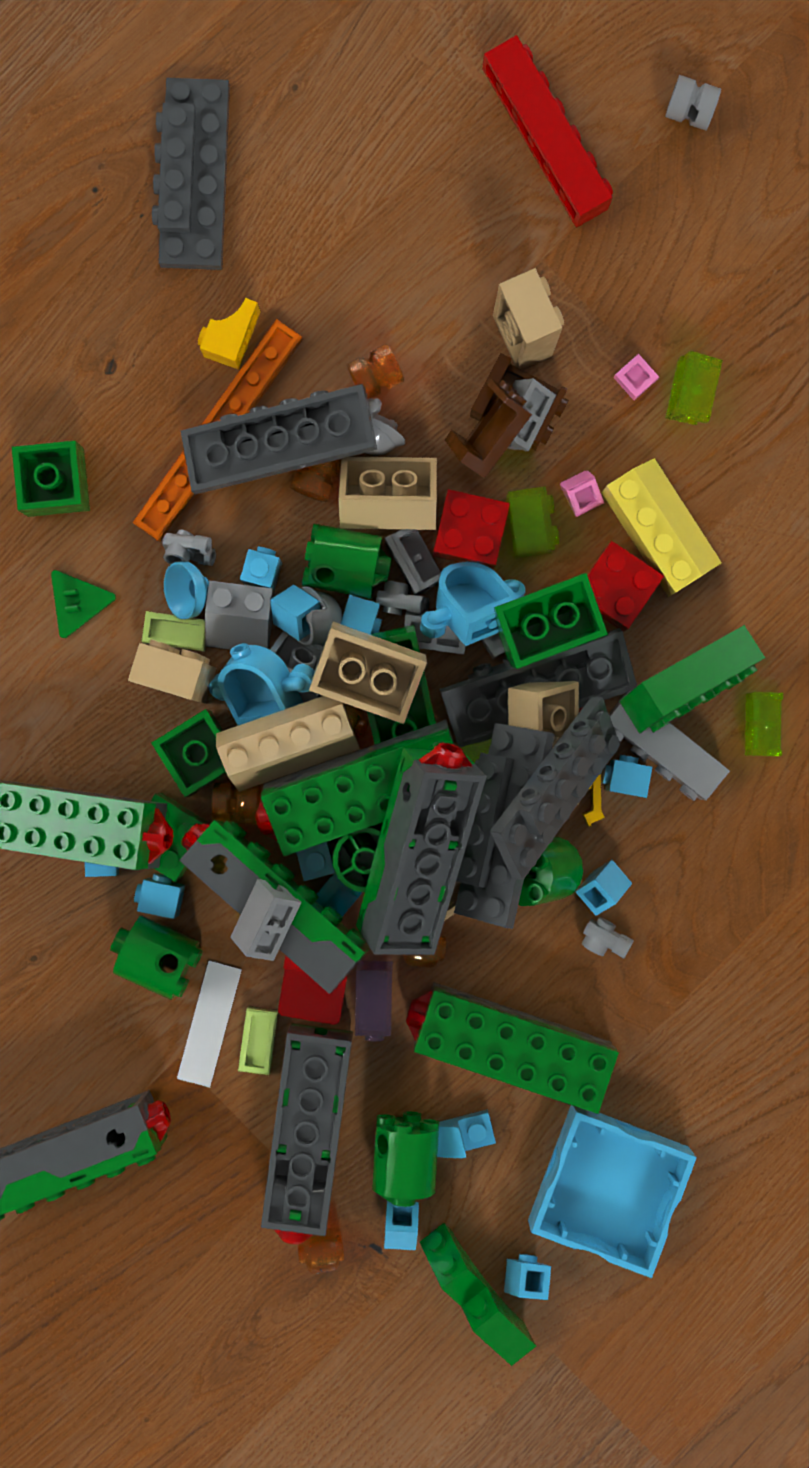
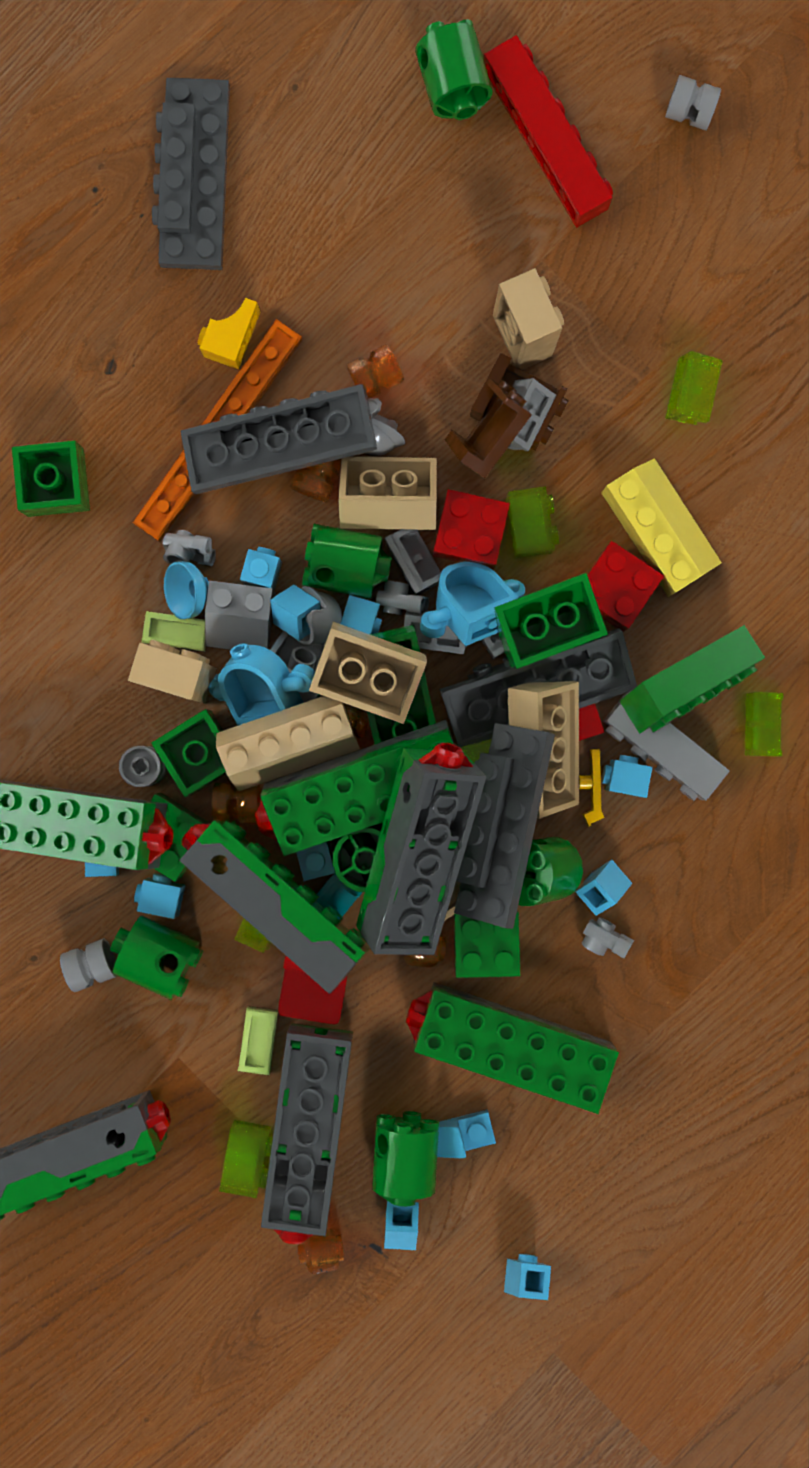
(77, 602): green piece -> none
(83, 967): none -> light grey wheel
(142, 766): none -> light grey wheel
(209, 1024): white sticker -> none
(245, 1159): none -> clear neon green brick
(265, 921): light grey hinge -> none
(373, 999): clear purple piece -> none
(453, 70): none -> green cylinder
(481, 1304): green arch -> none
(485, 948): none -> green brick
(555, 788): dark grey plate -> none
(582, 493): bright pink slope -> none
(611, 1190): medium azure tile -> none
(636, 377): bright pink tile -> none

